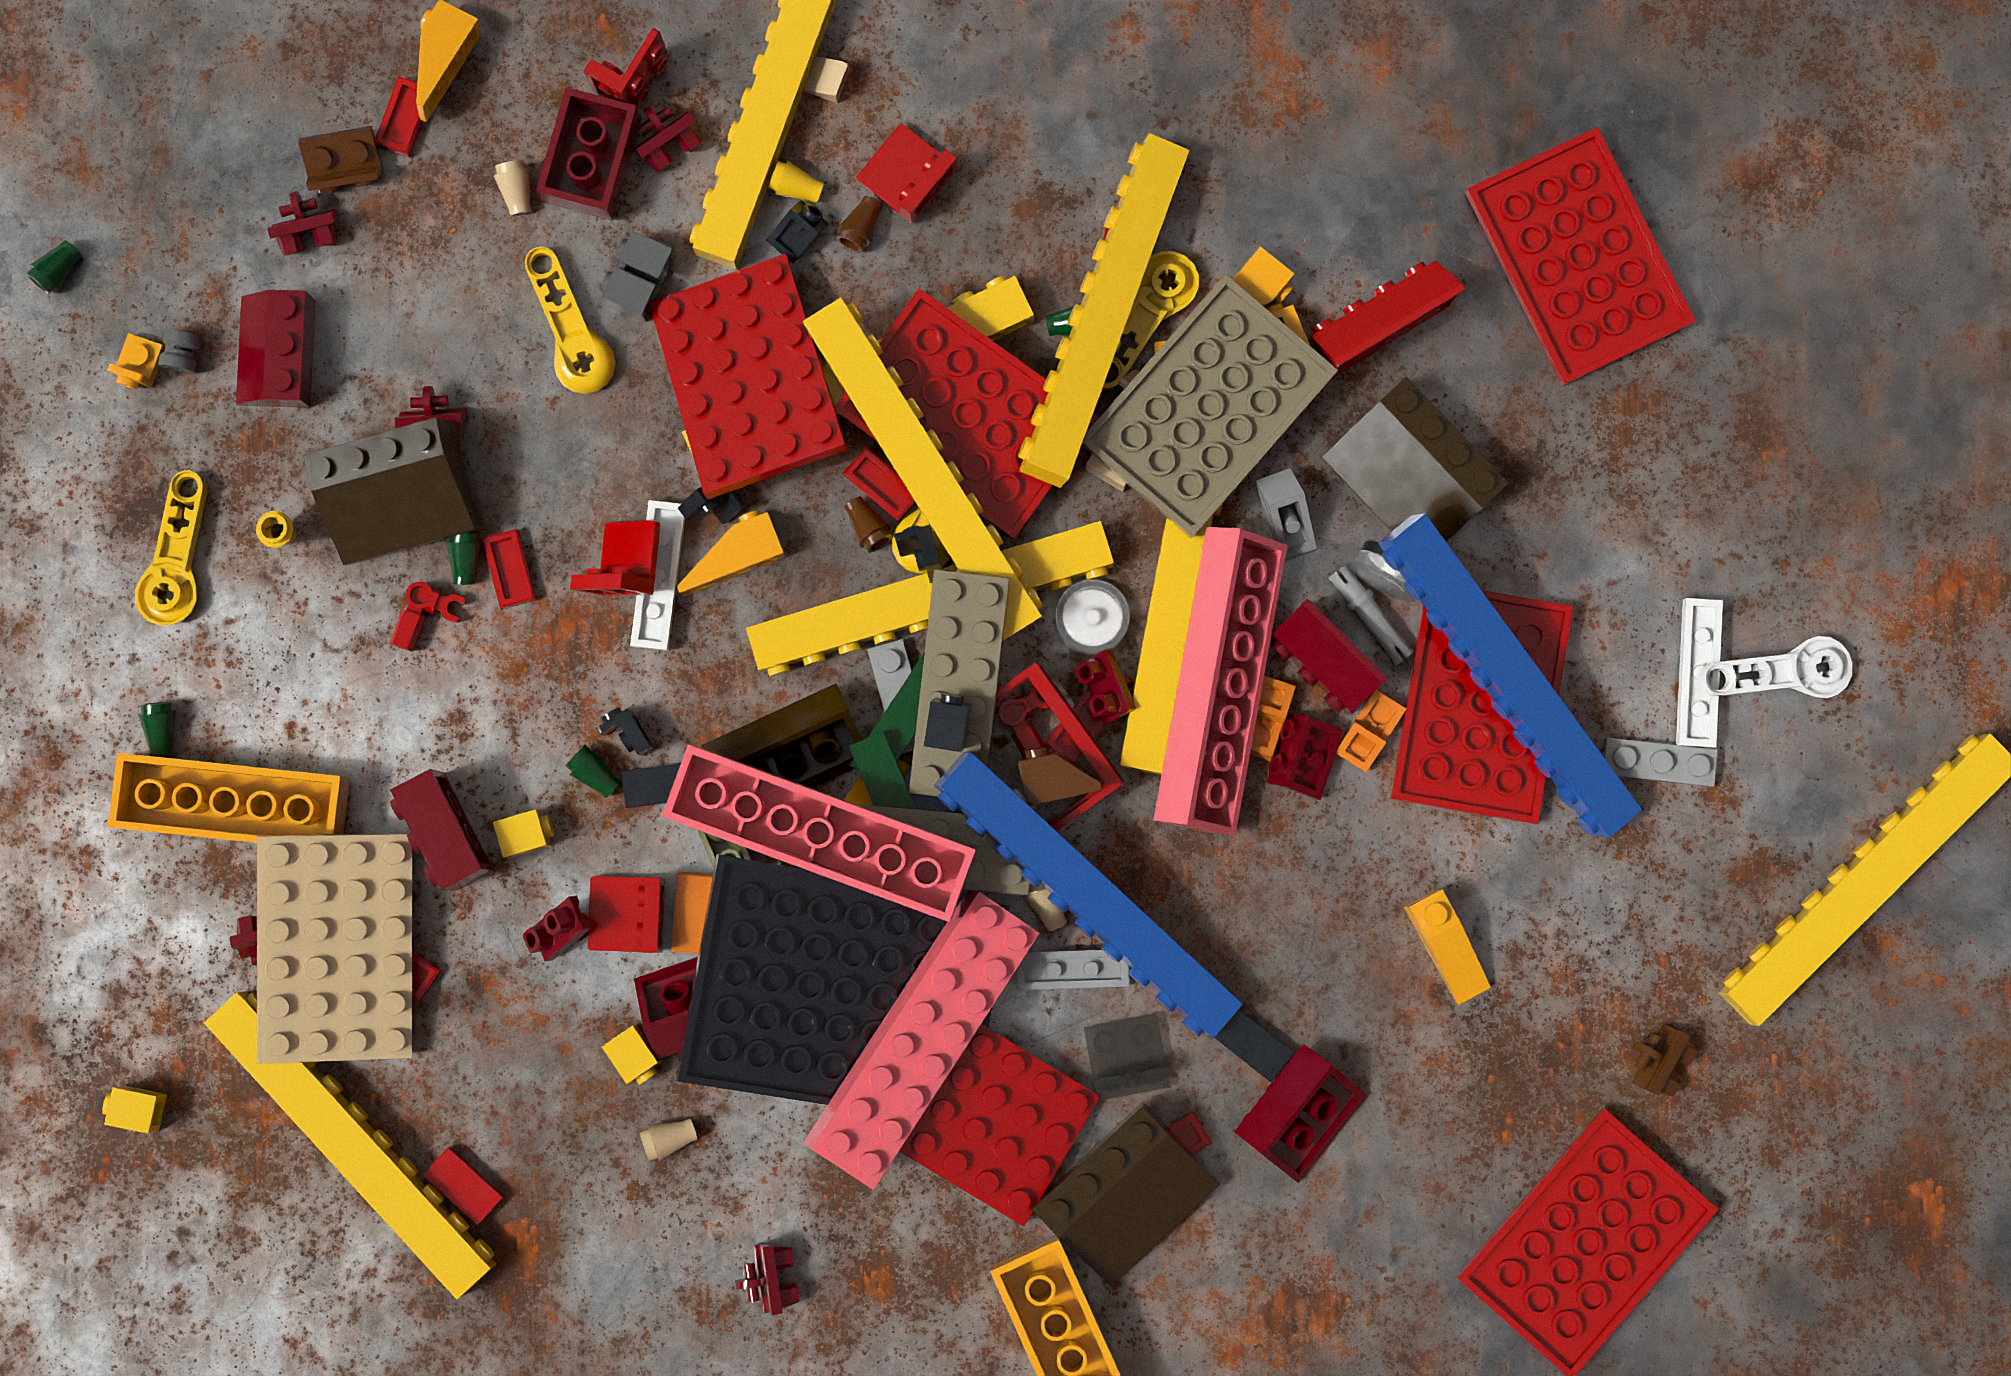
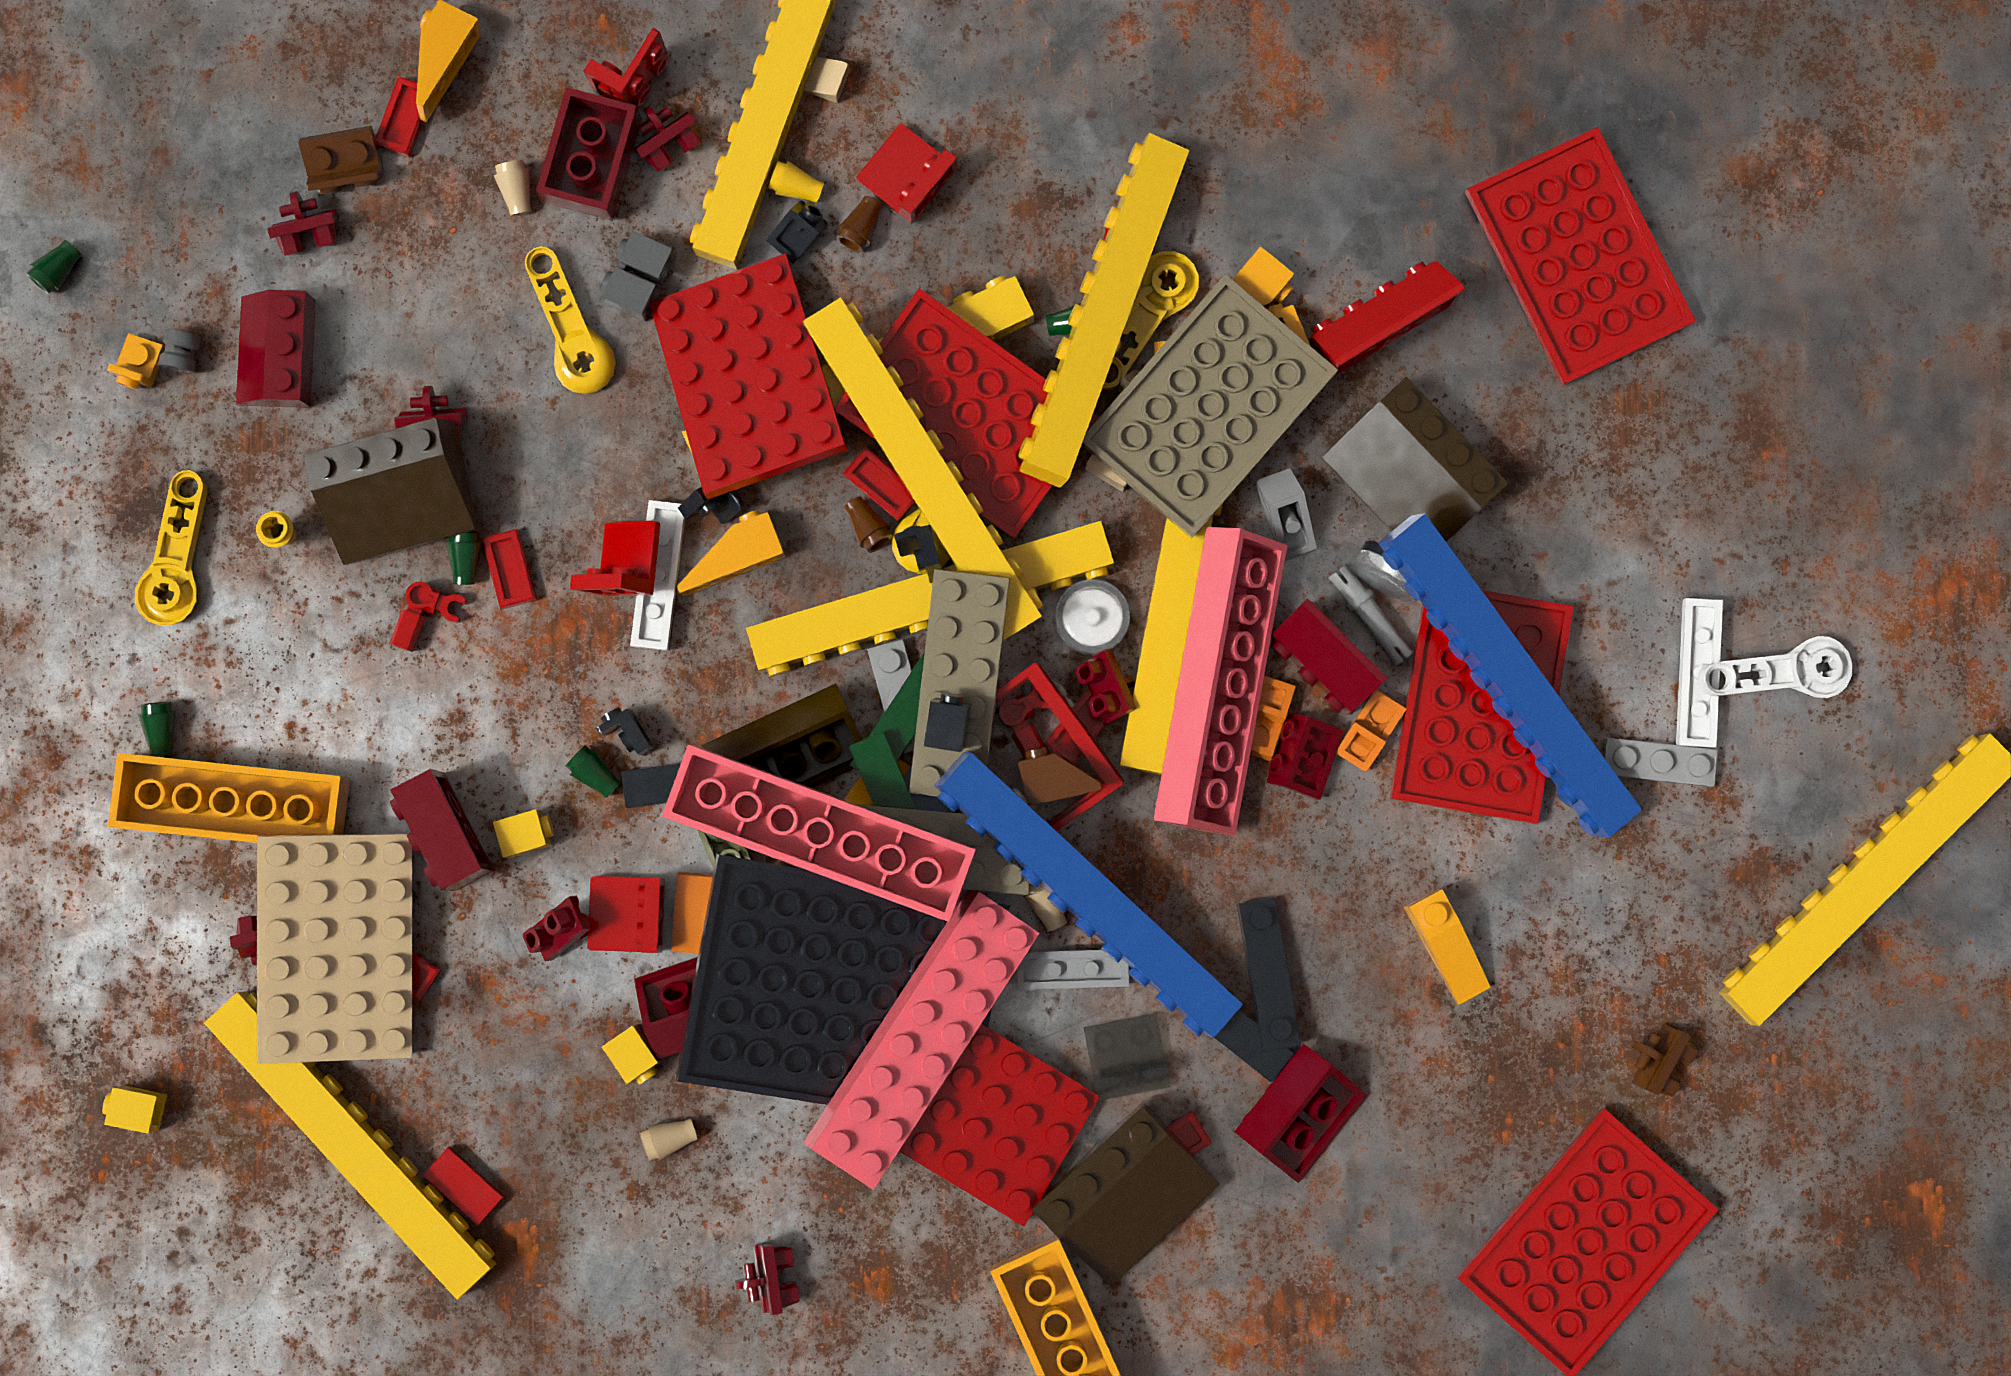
(1268, 975): none -> black plate

